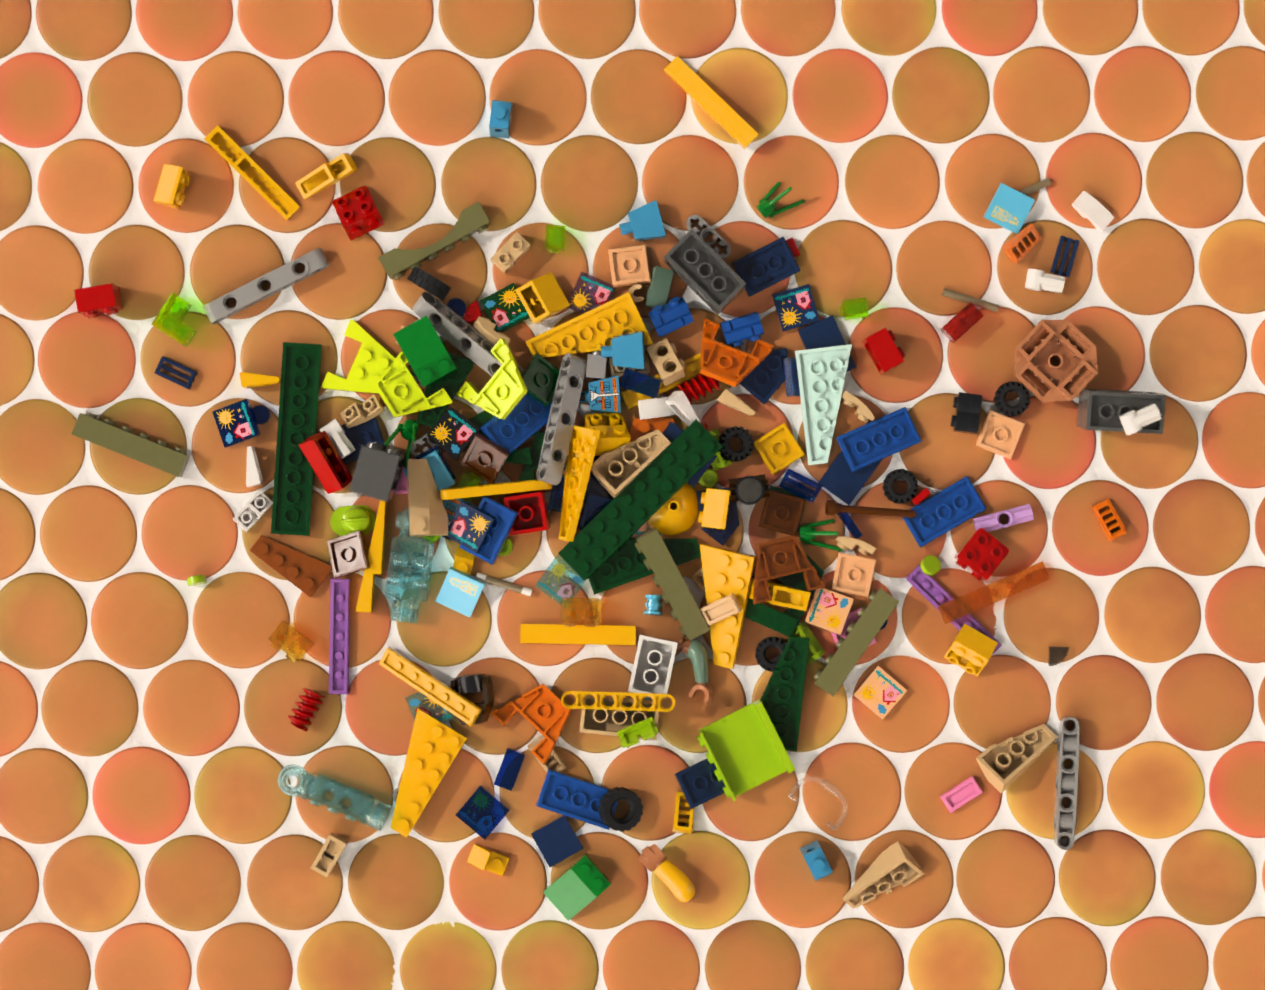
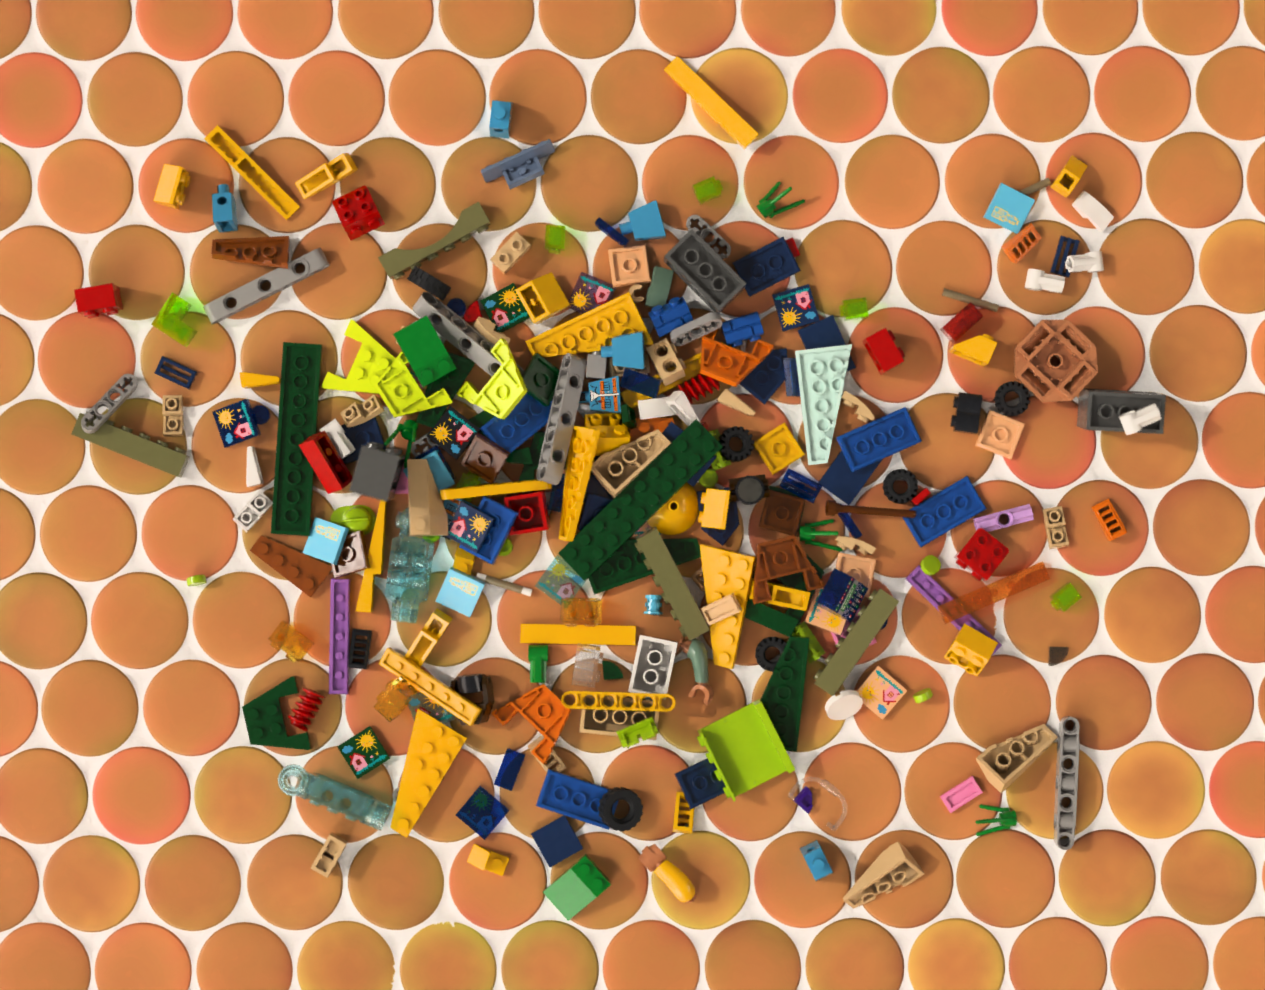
(110, 404): none -> light grey beam
(172, 415): none -> tan slope
(224, 209): none -> dark azure torso
(258, 250): none -> dark orange wing
(266, 720): none -> dark green wing
(325, 540): none -> medium azure tile
(351, 664): none -> black slope
(363, 752): none -> dark green tile
(395, 698): none -> clear yellow brick
(428, 637): none -> yellow slope
(521, 166): none -> sand blue bracket
(538, 663): none -> green piece
(586, 665): none -> clear brick
(611, 232): none -> clear blue tile
(611, 671): none -> dark green tile
(628, 416): none -> dark green tile
(686, 334): none -> light grey beam
(707, 190): none -> clear neon green brick
(804, 799): none -> dark purple tile
(842, 595): none -> clear blue slope
(843, 705): none -> white tile
(923, 695): none -> lime tile
(977, 349): none -> yellow slope
(1006, 819): none -> green plant
(1055, 527): none -> tan slope
(1064, 597): none -> clear neon green brick
(1069, 176): none -> yellow slope
(1087, 262): none -> white piece

